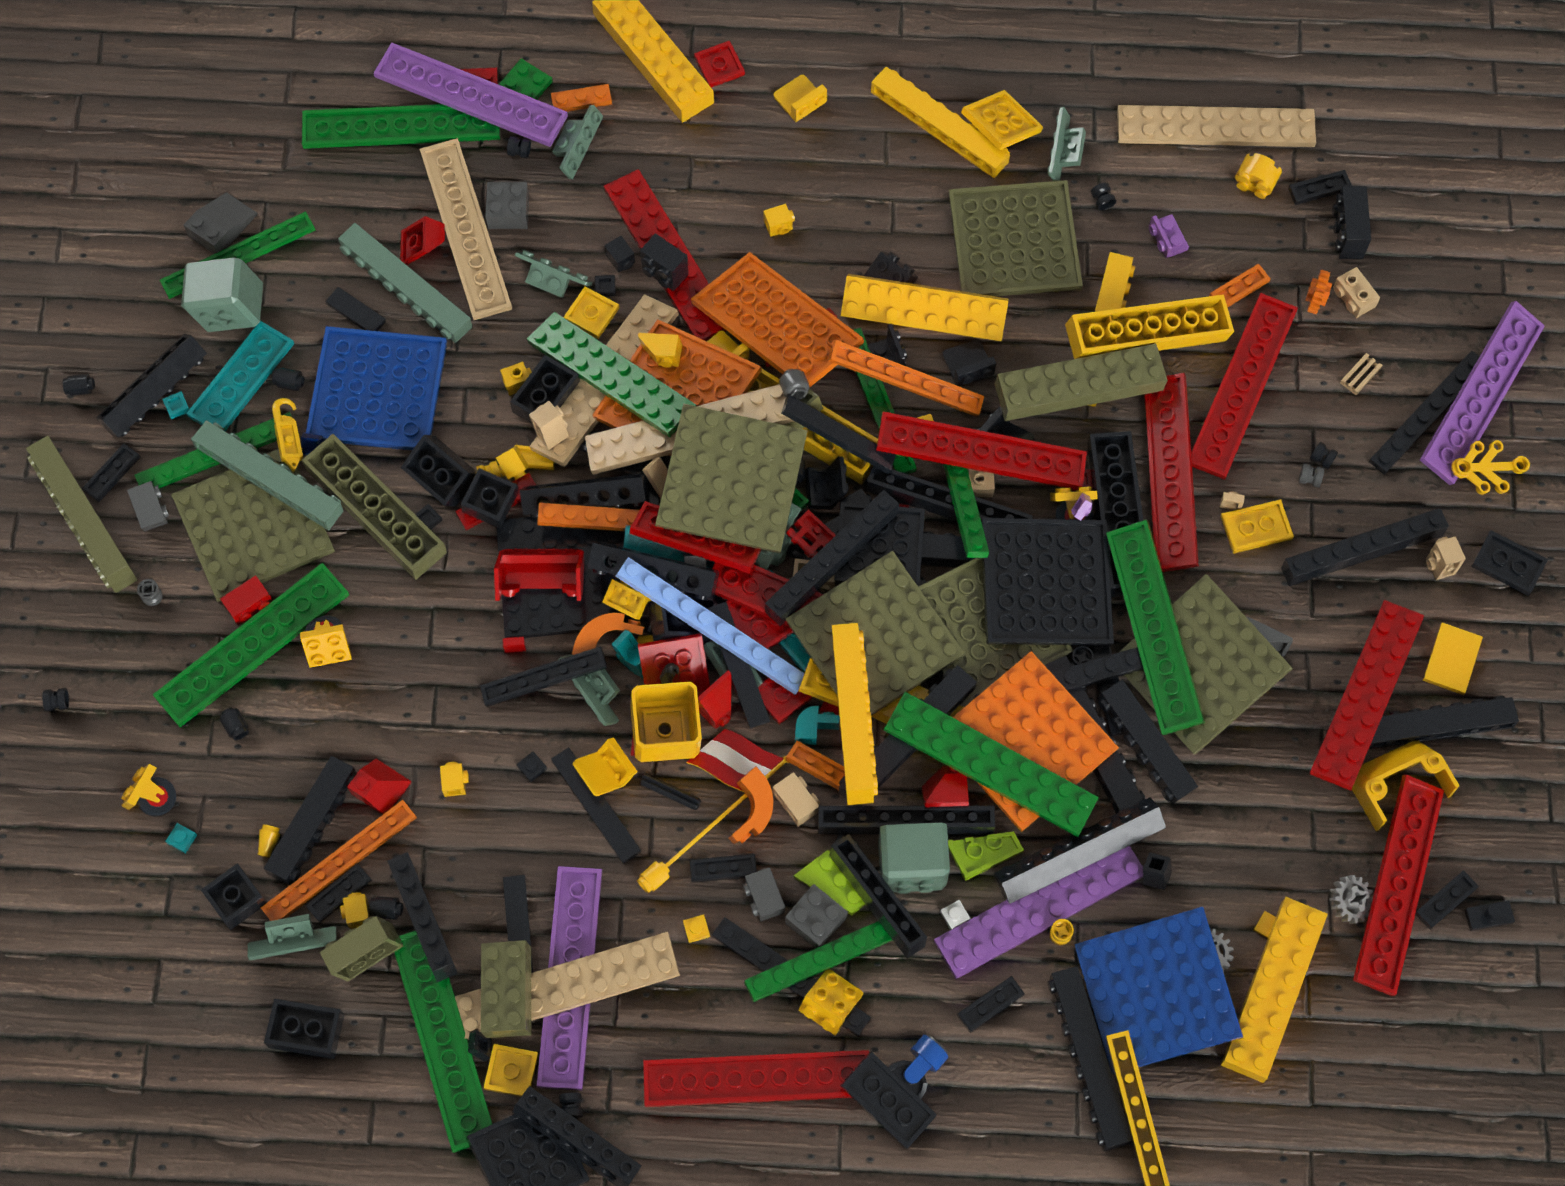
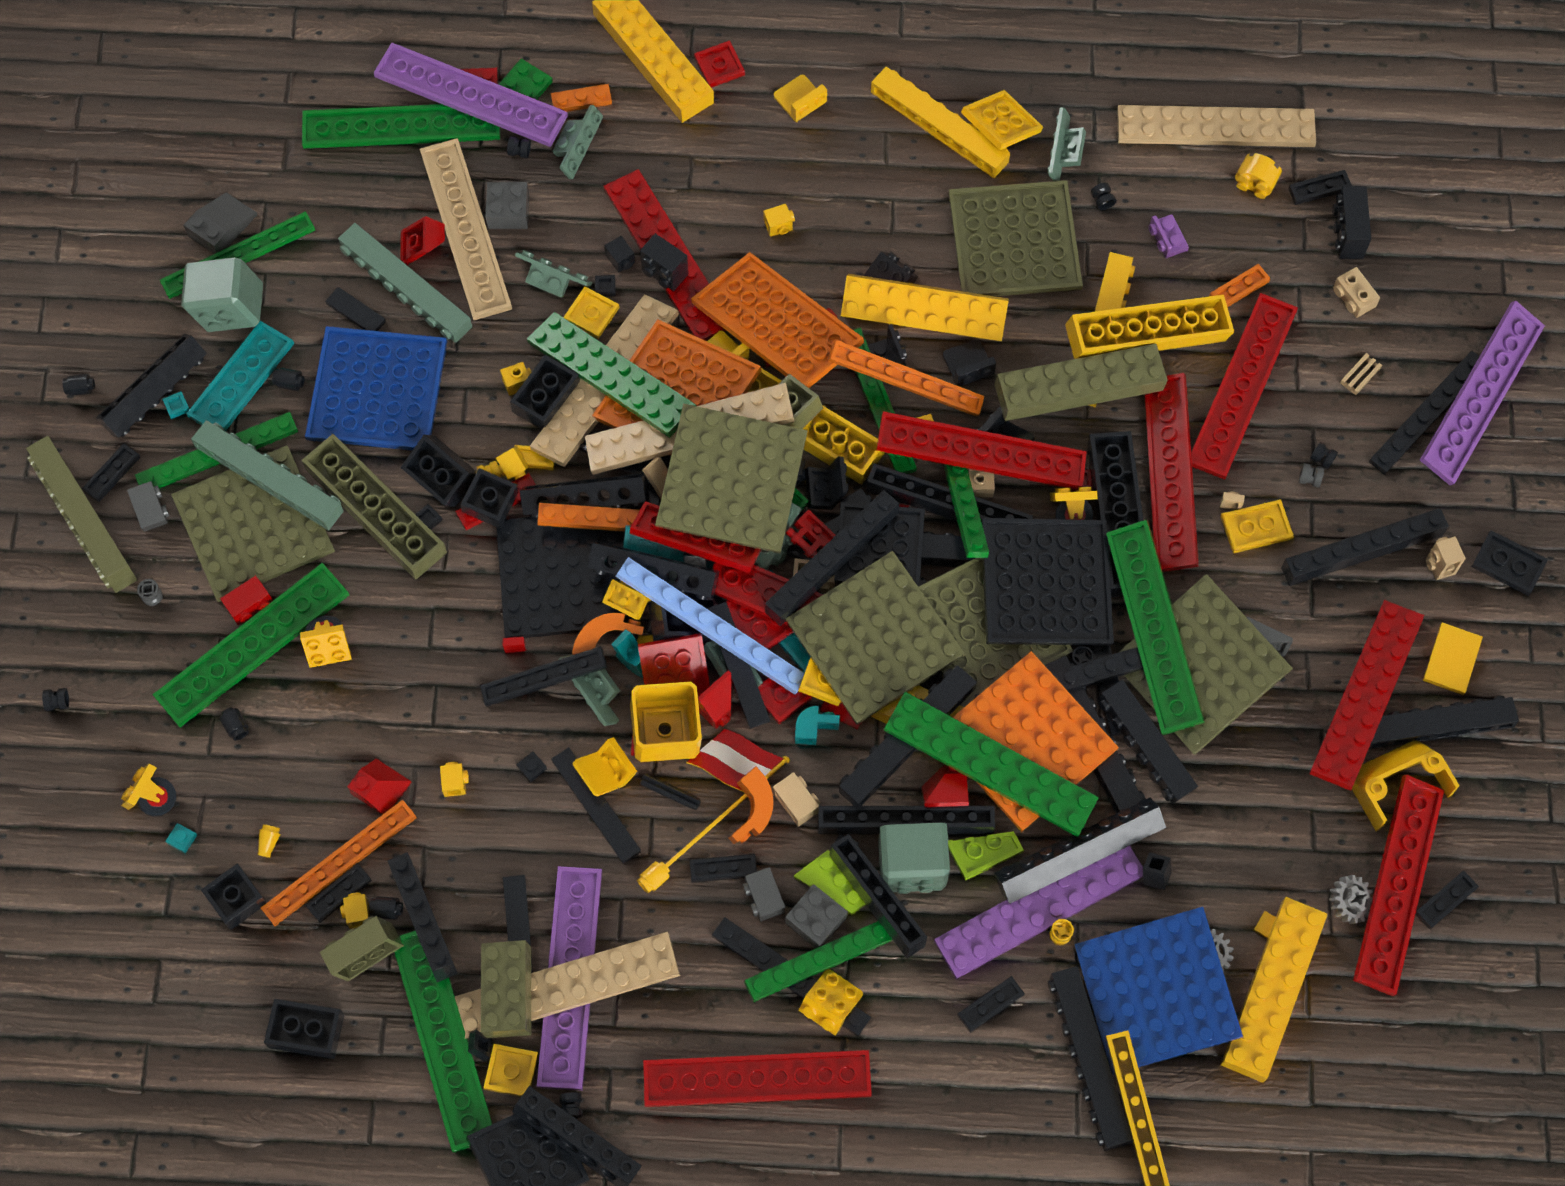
(287, 435): yellow plate -> none
(290, 936): sand green bracket -> none
(310, 442): clear blue tile -> none
(310, 821): black brick -> none
(539, 570): red windscreen -> none
(549, 424): tan brick -> none
(663, 348): yellow slope -> none
(669, 673): pearl dark grey arm -> none
(696, 928): yellow plate -> none
(794, 383): dark grey head -> none
(816, 764): orange plate -> none
(837, 433): black tile -> none
(854, 714): yellow brick -> none
(895, 1091): black plate -> none
(954, 914): white plate -> none
(1082, 507): medium lavender plate -> none
(1318, 292): orange gear -> none
(1487, 467): yellow plant -> none
(1489, 915): black tile -> none

